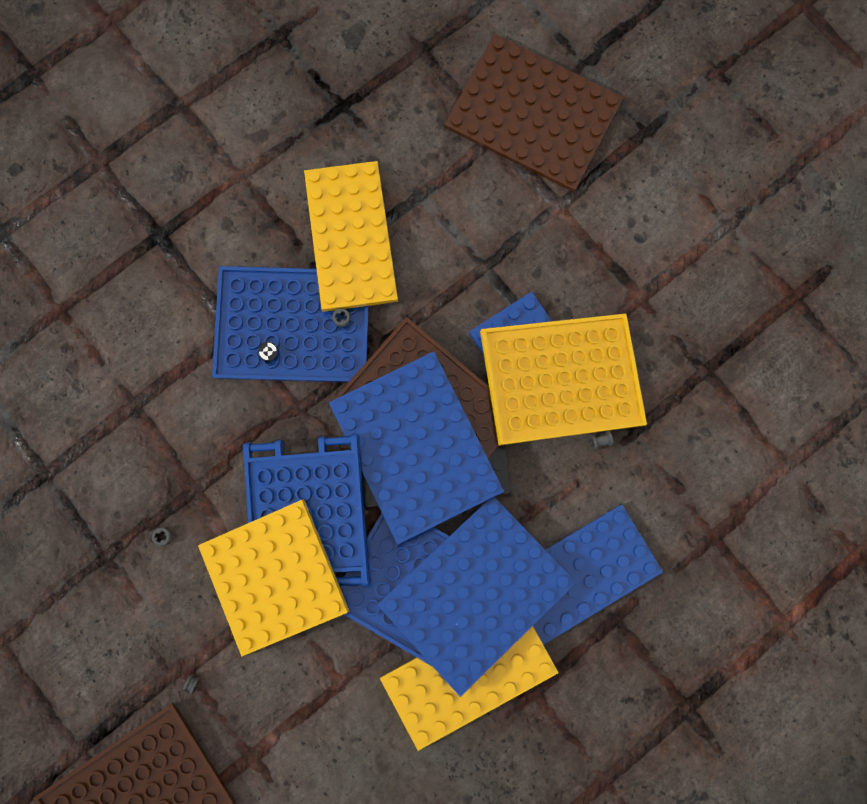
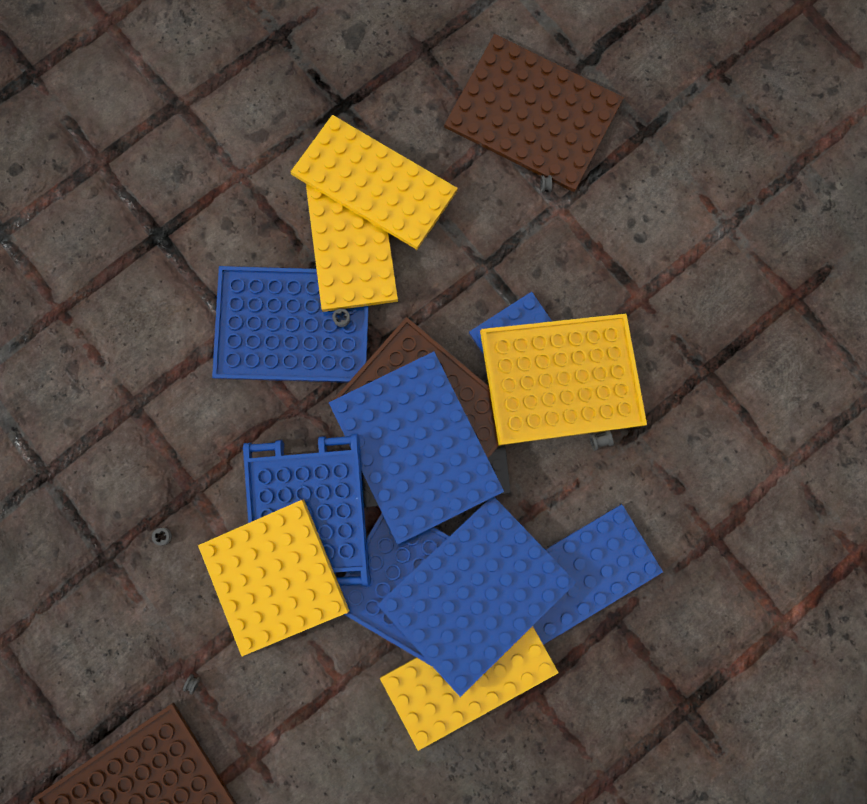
(268, 351): black tile -> none
(374, 181): none -> yellow plate
(546, 183): none -> dark grey bush

